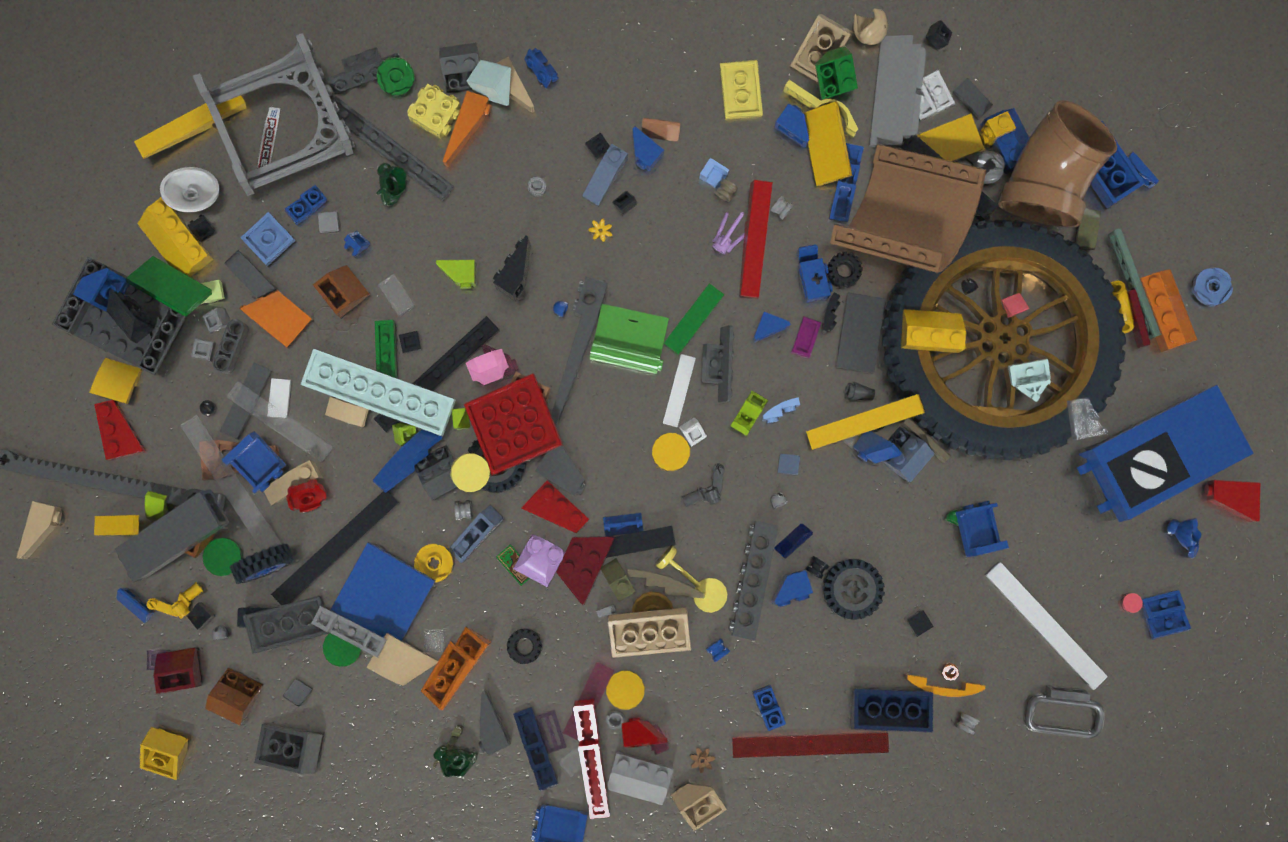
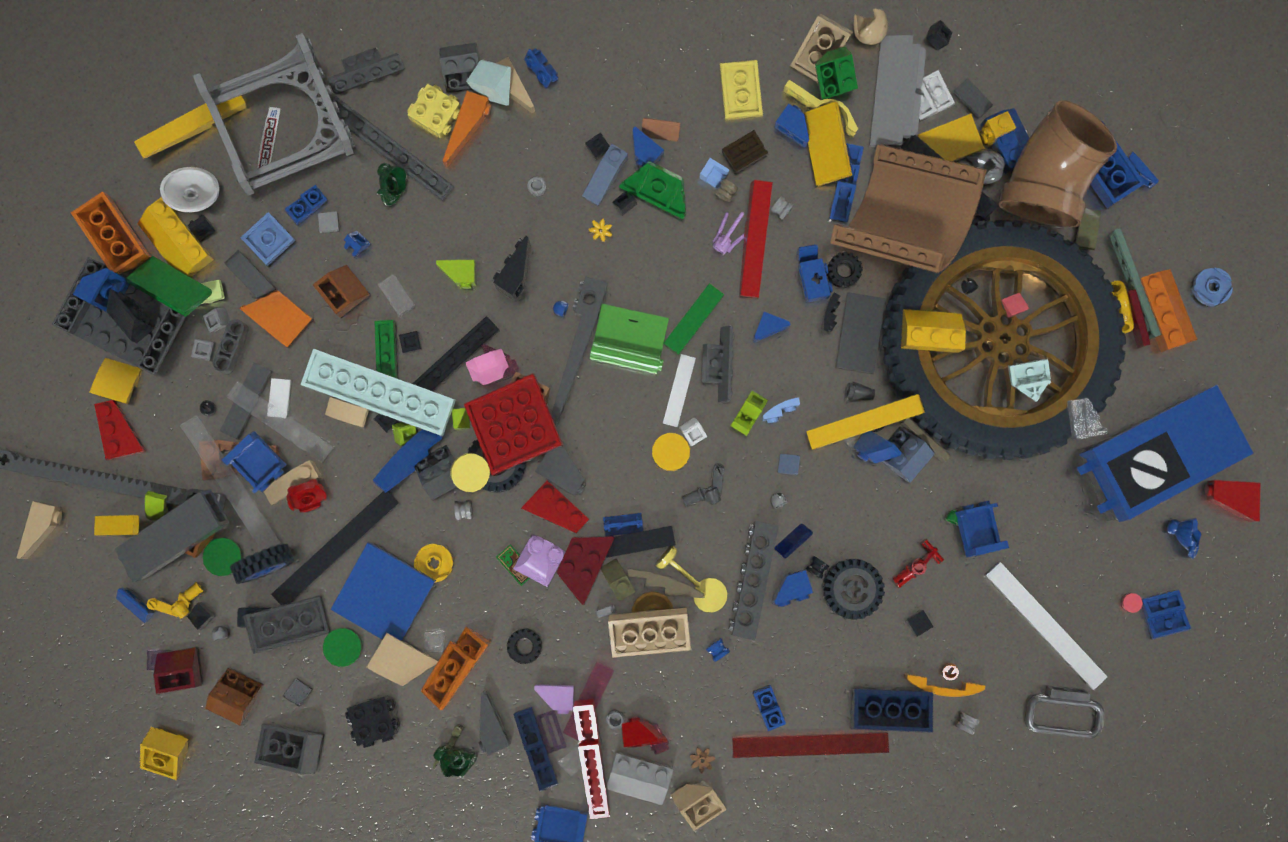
(110, 234): none -> orange slope
(349, 631): light grey slope -> none
(372, 721): none -> black brick
(395, 75): green tile -> none
(475, 533): sand blue slope -> none
(557, 696): none -> lavender slope
(625, 689): yellow tile -> none
(658, 188): none -> green wing
(745, 151): none -> dark brown plate
(806, 337): magenta tile -> none
(919, 565): none -> red pin

